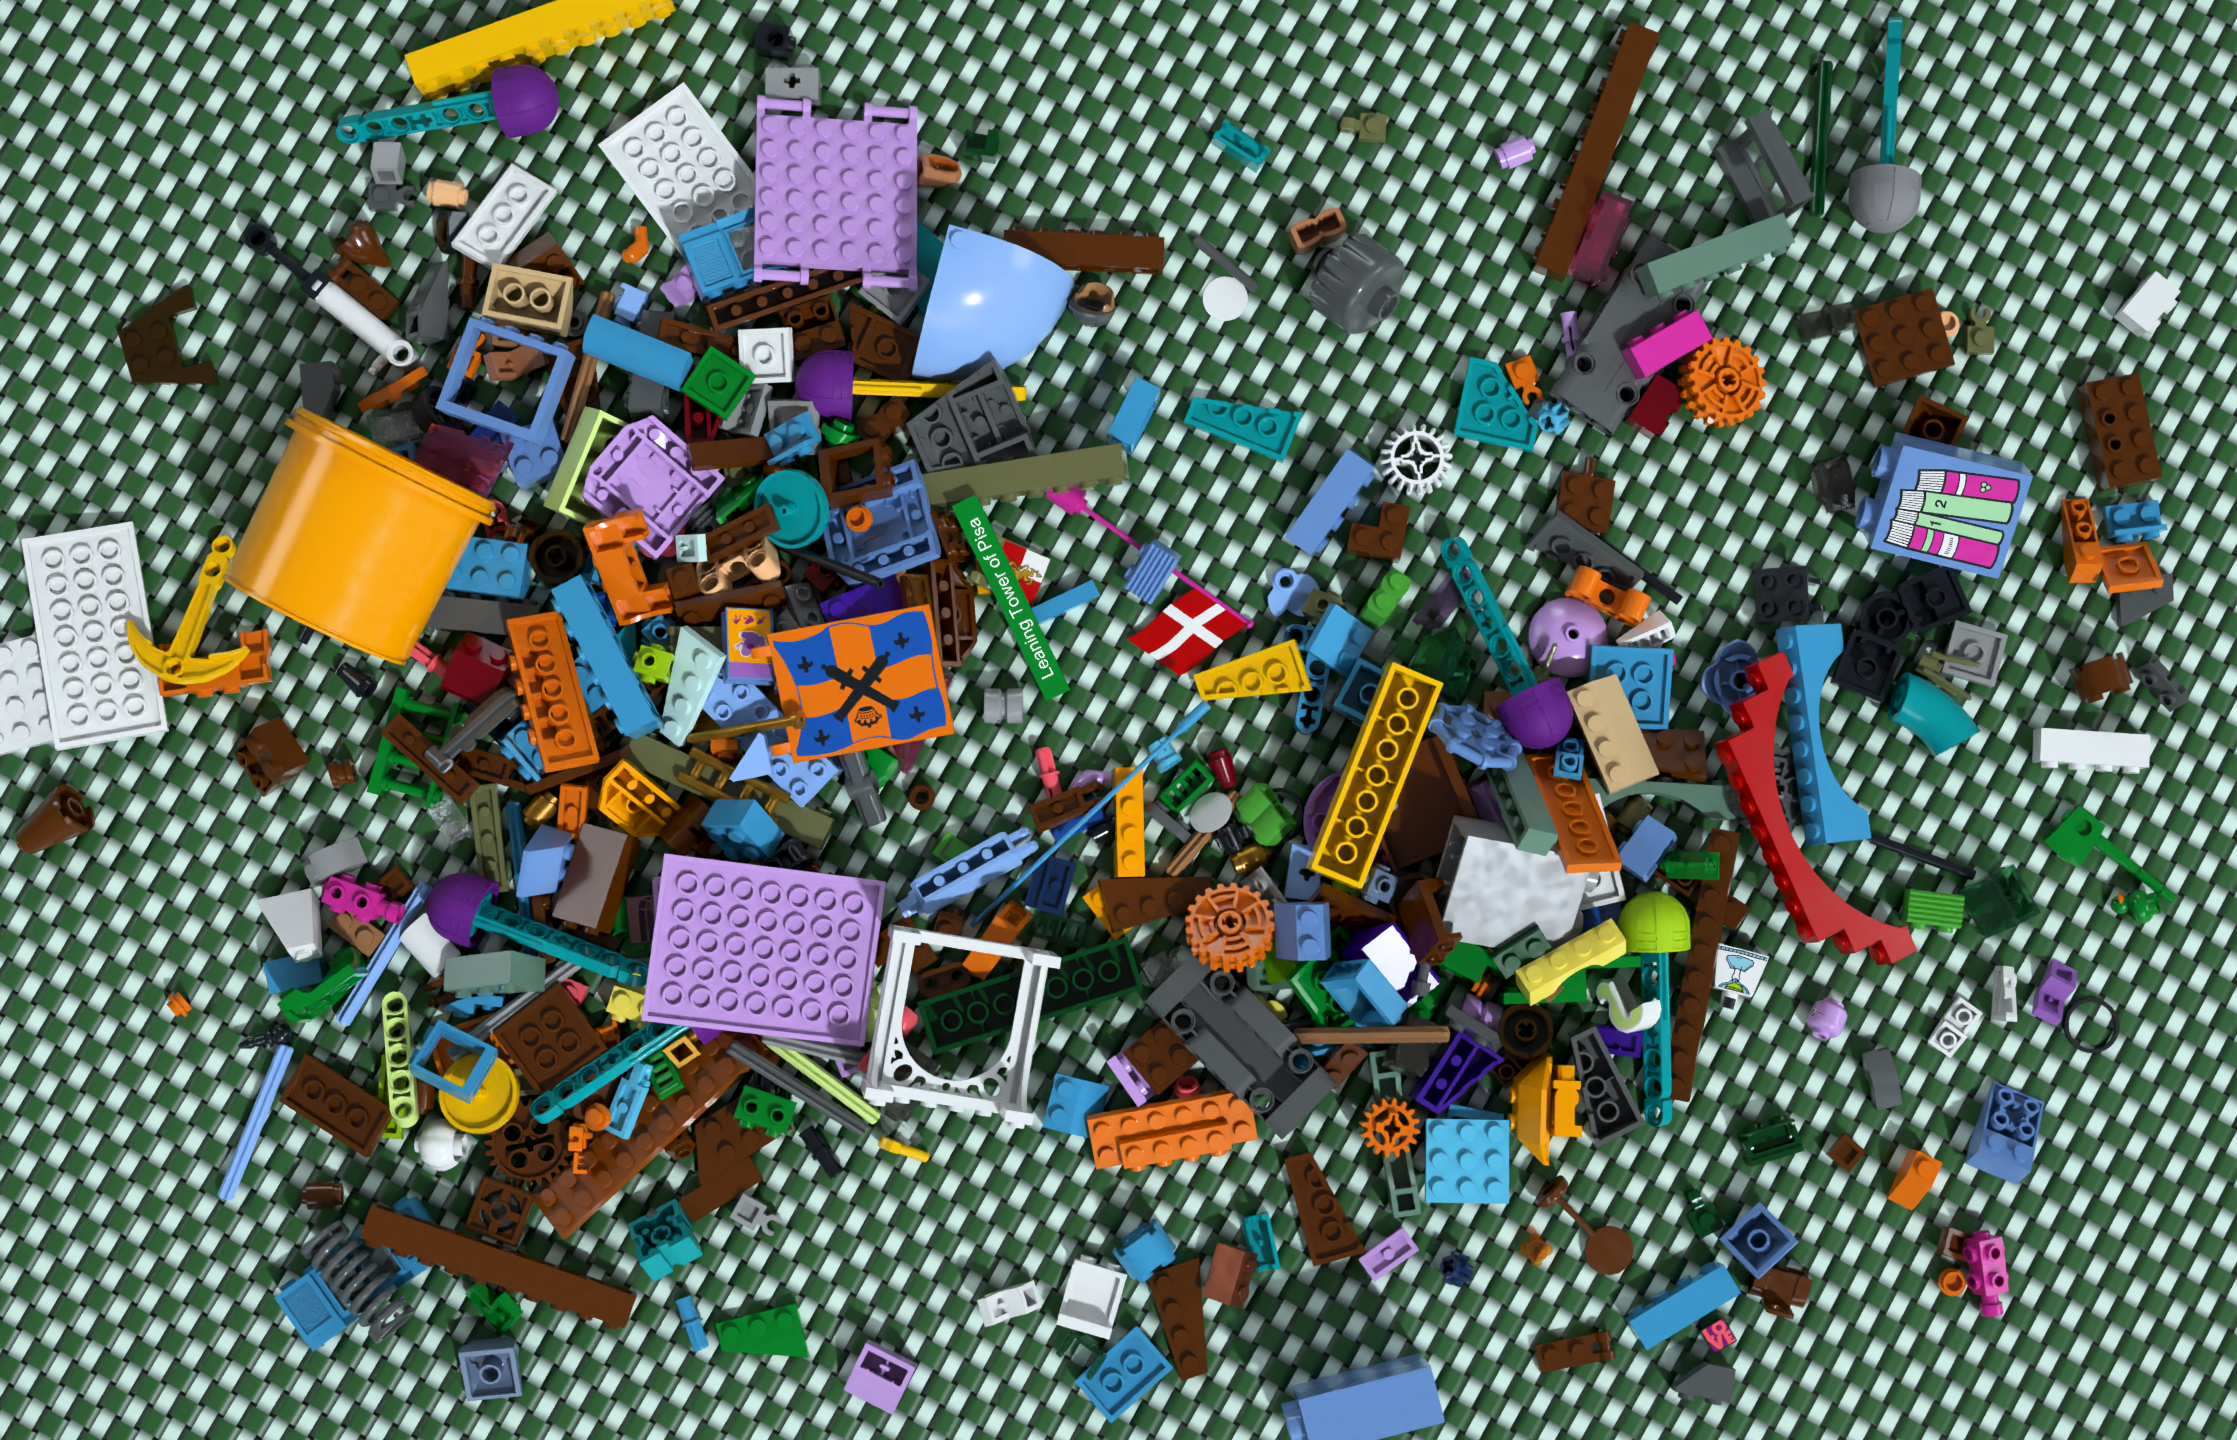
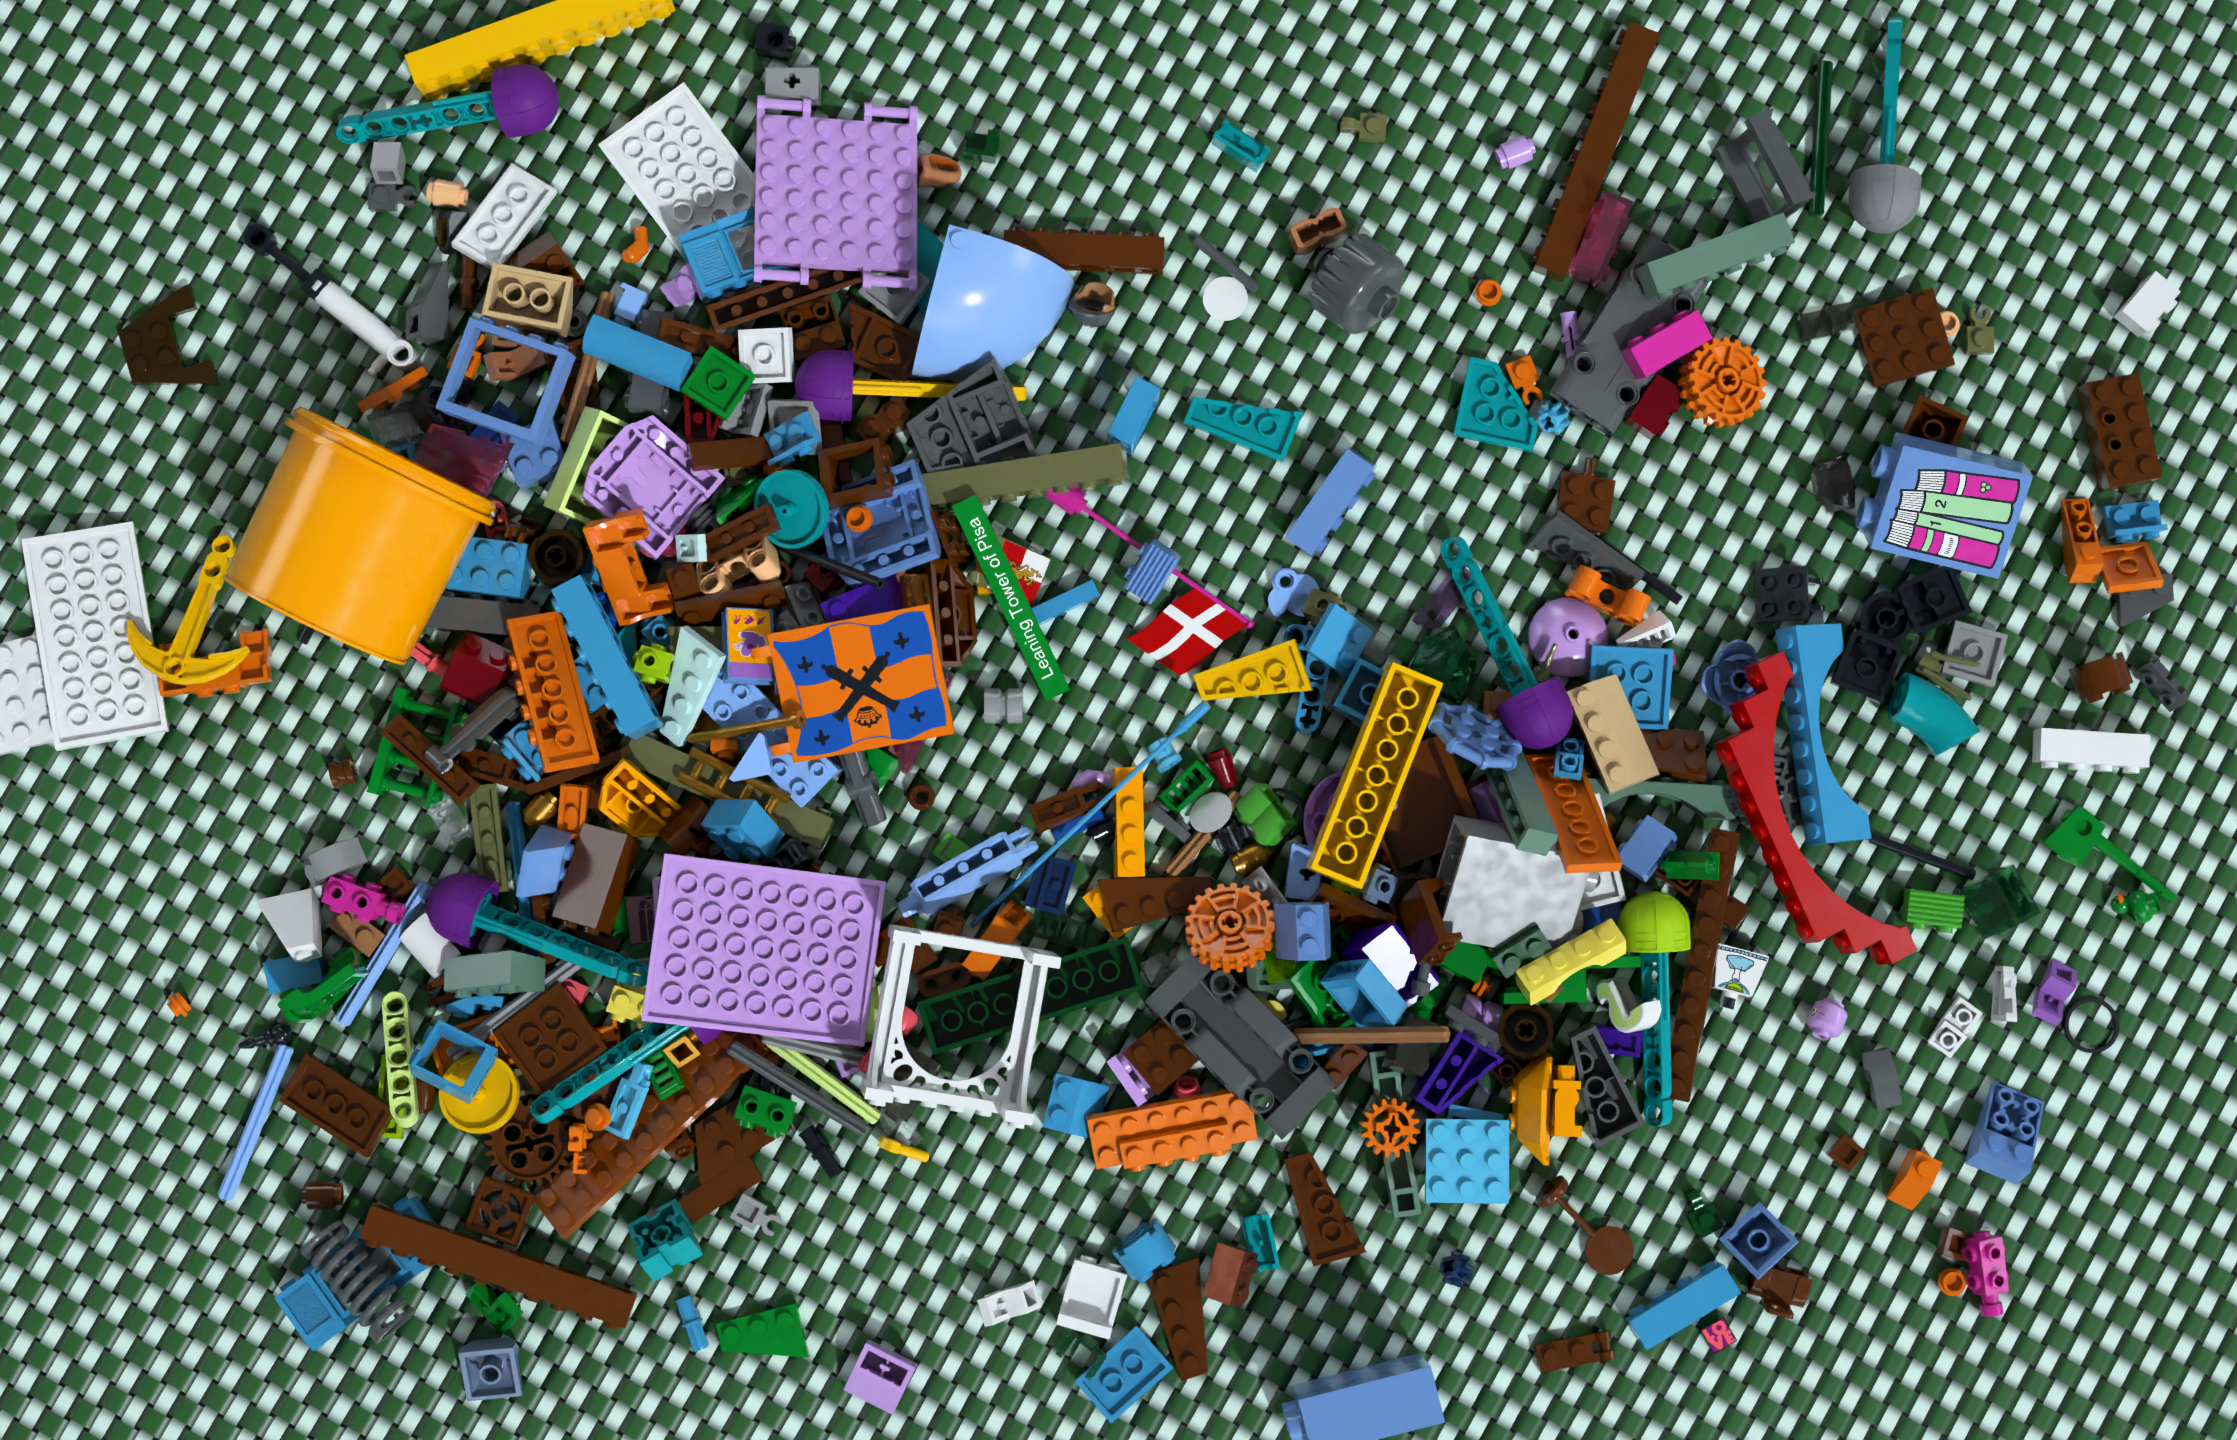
(55, 821): reddish brown cone -> none
(271, 756): reddish brown slope -> none
(321, 387): dark grey slope -> none
(358, 681): black cone -> none
(363, 246): reddish brown hat -> none
(363, 289): reddish brown plate -> none
(441, 1145): white plant -> none
(839, 432): green plate -> none
(1048, 771): coral axle -> none
(1383, 541): reddish brown brick -> none
(1384, 599): bright green brick -> none
(1388, 1254): lavender plate -> none
(1428, 458): white gear -> none
(1488, 292): none -> orange plate
(1528, 1249): clear orange plate -> none
(1631, 814): olive brick -> none
(1708, 1381): dark grey slope -> none
(1769, 1141): dark green hinge -> none

